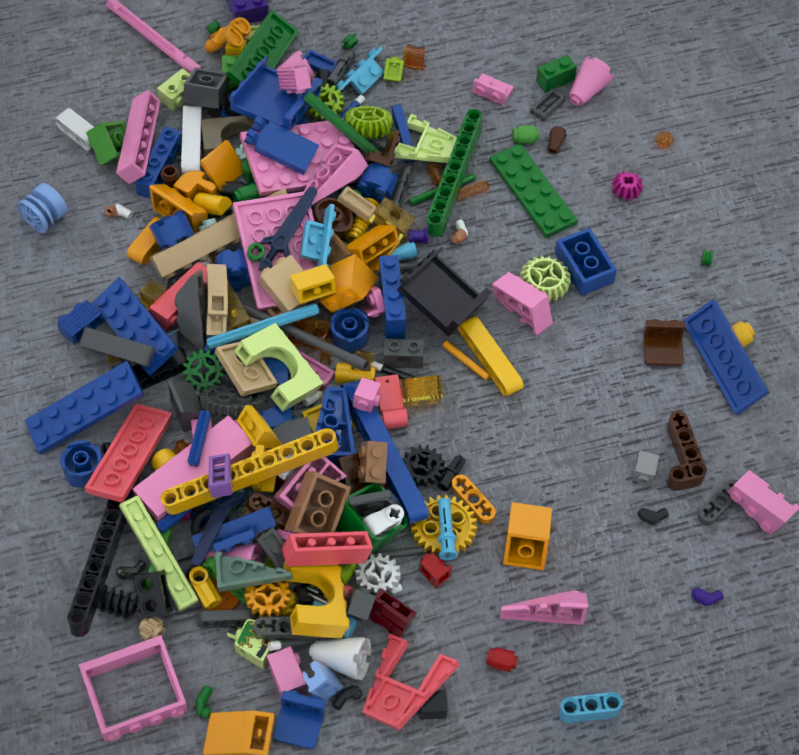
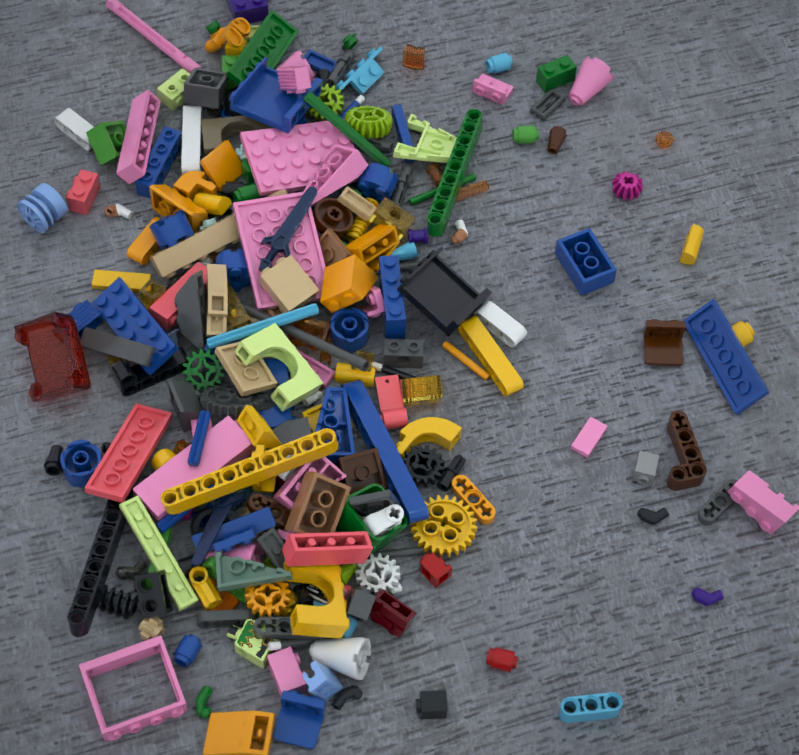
(52, 464): none -> black cone
(54, 356): none -> clear red windscreen
(83, 192): none -> coral brick
(84, 407): blue plate -> none
(103, 279): none -> yellow tile
(170, 175): reddish brown cone -> none
(187, 650): none -> blue brick
(220, 487): medium lavender slope -> none
(251, 257): green bush -> none
(281, 145): blue tile -> none
(312, 284): yellow brick -> none
(317, 238): medium azure bracket -> none
(367, 395): bright pink brick -> none
(372, 462): medium nougat brick -> none
(387, 157): reddish brown bracket -> none
(393, 69): lime bracket -> none
(396, 702): coral wing -> none
(428, 430): none -> yellow arch
(447, 537): medium azure pin -> none
(499, 63): none -> medium azure brick
(500, 324): none -> white beam
(524, 300): bright pink wedge -> none
(527, 536): light orange slope -> none
(533, 190): green plate -> none
(548, 276): yellowish green gear -> none
(556, 608): bright pink wedge -> none
(589, 437): none -> bright pink tile
(692, 245): none -> yellow brick
(707, 257): green bush -> none

